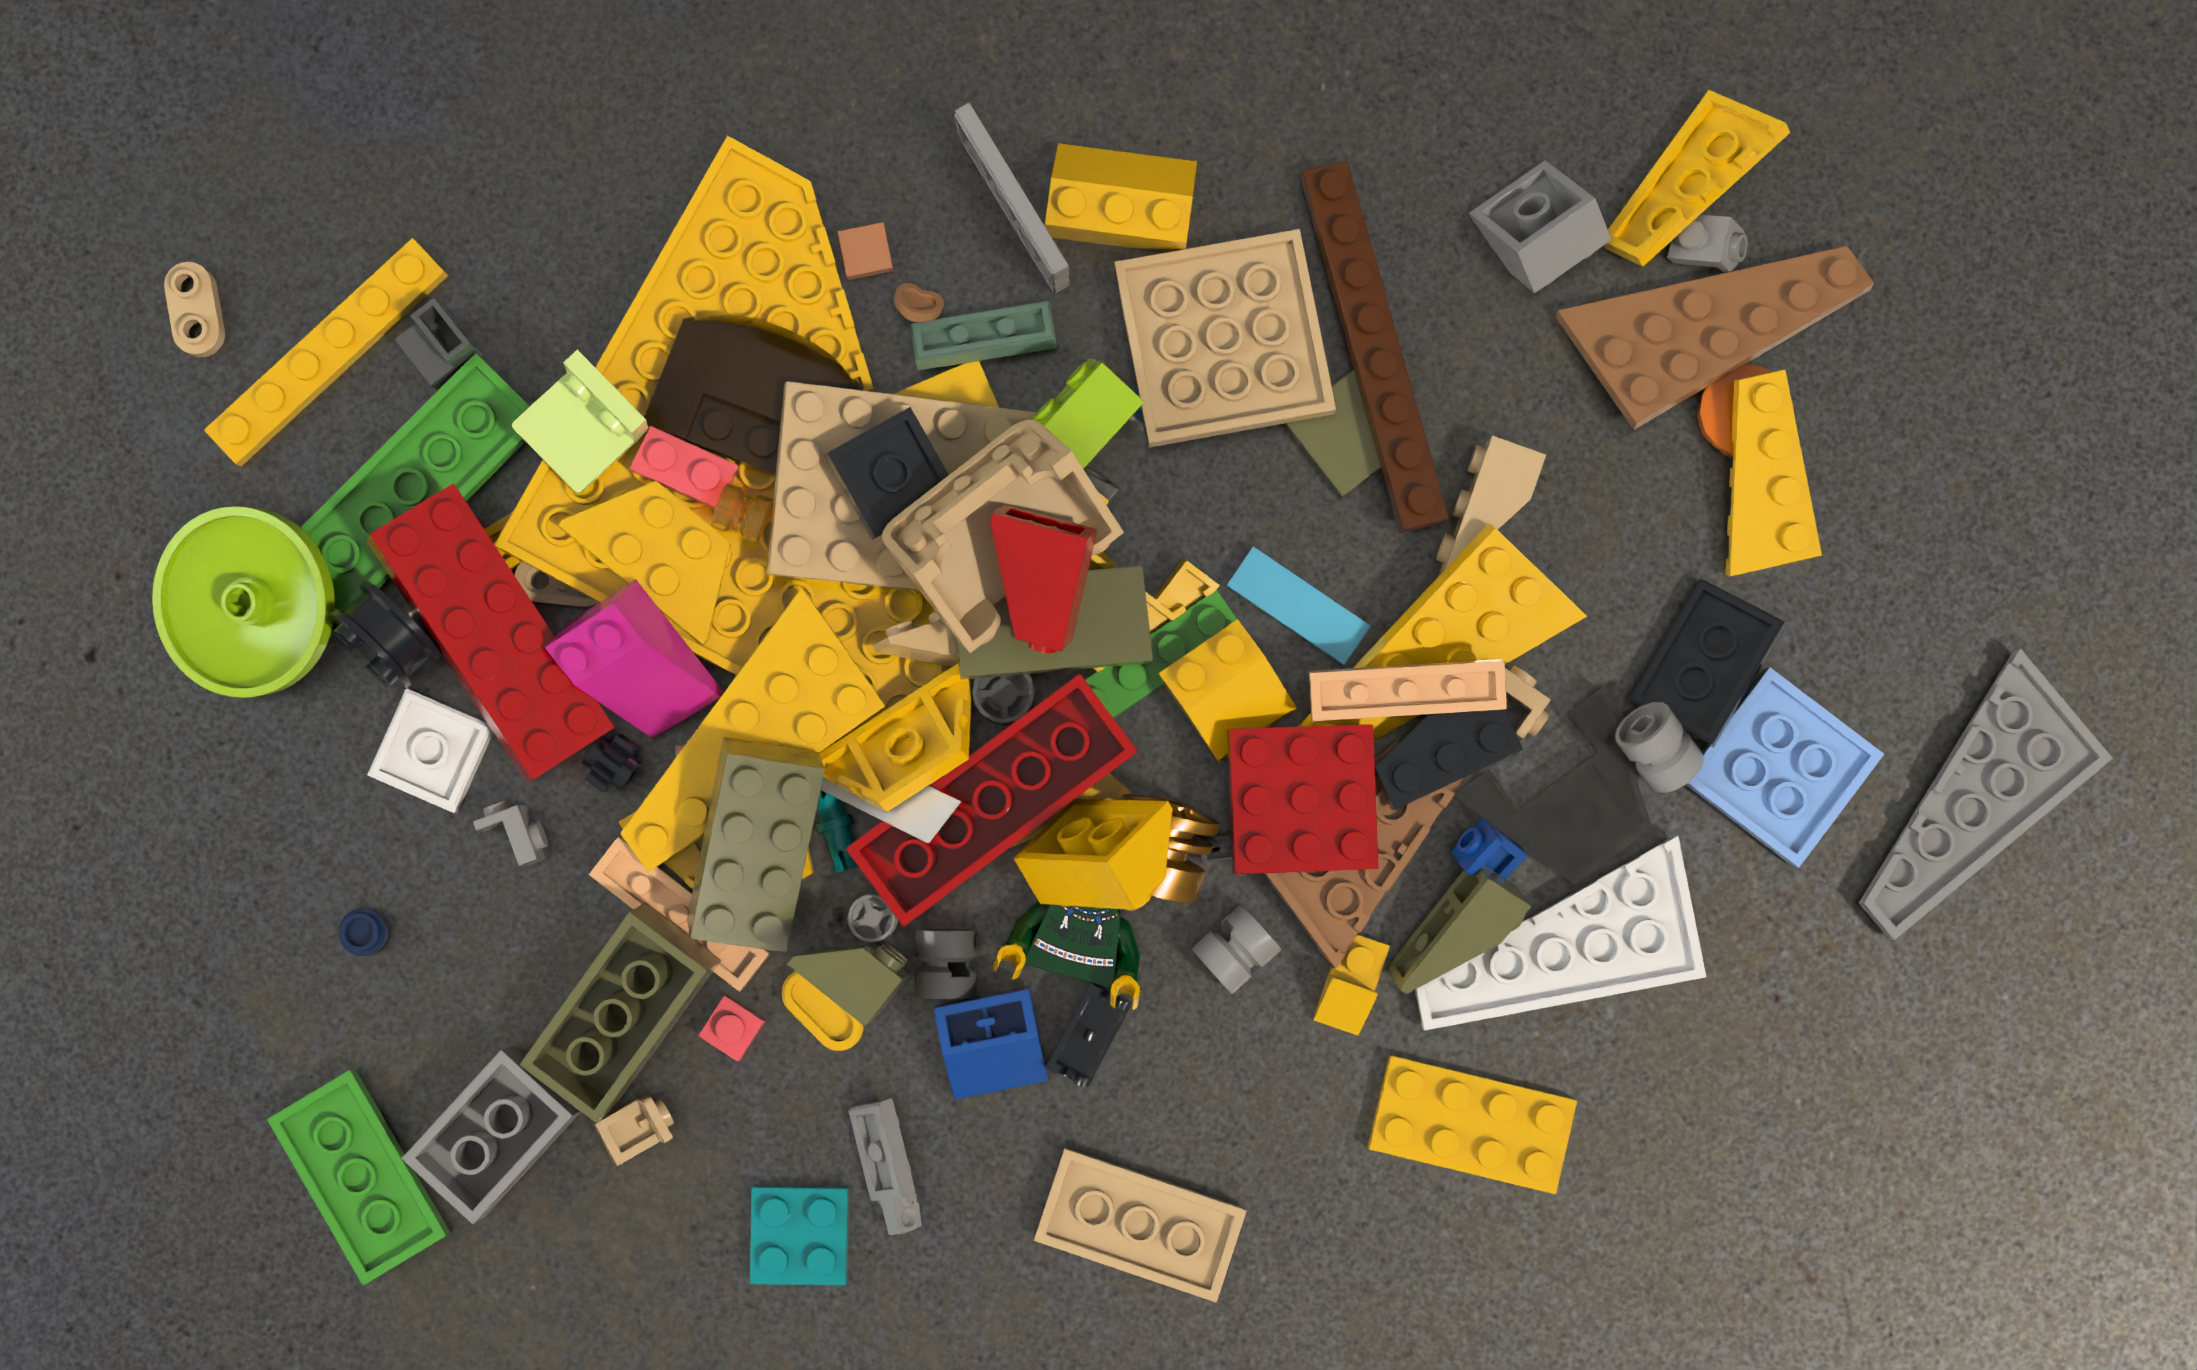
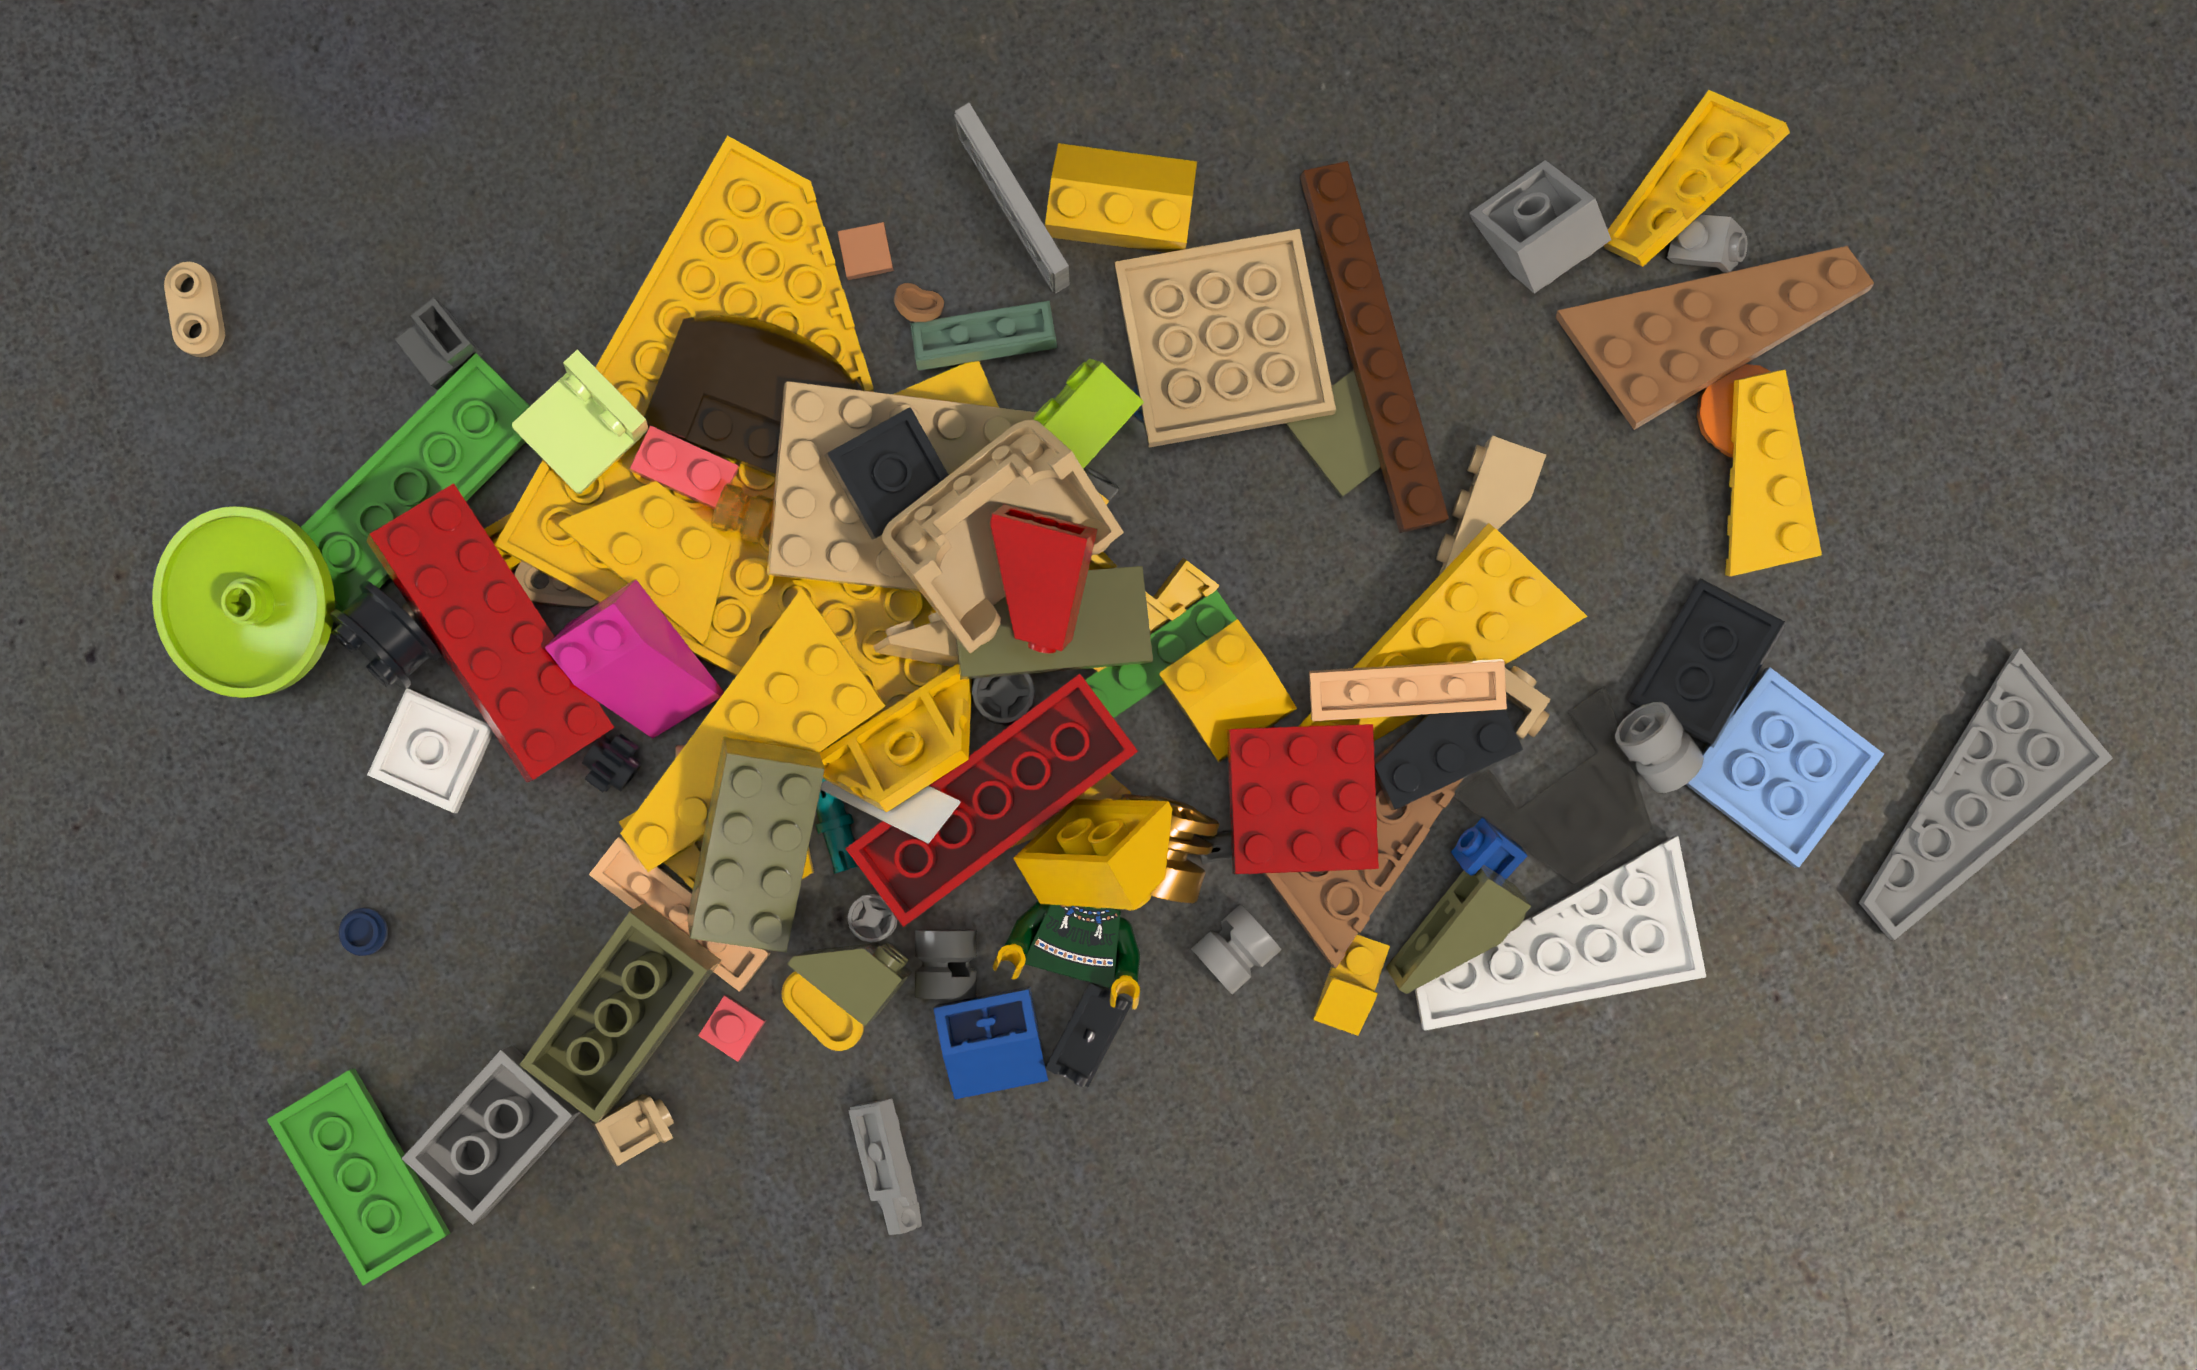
(326, 352): yellow plate -> none
(525, 835): light grey bracket -> none
(799, 1235): teal plate -> none
(1140, 1224): tan plate -> none
(1298, 606): medium azure tile -> none
(1472, 1124): yellow plate -> none

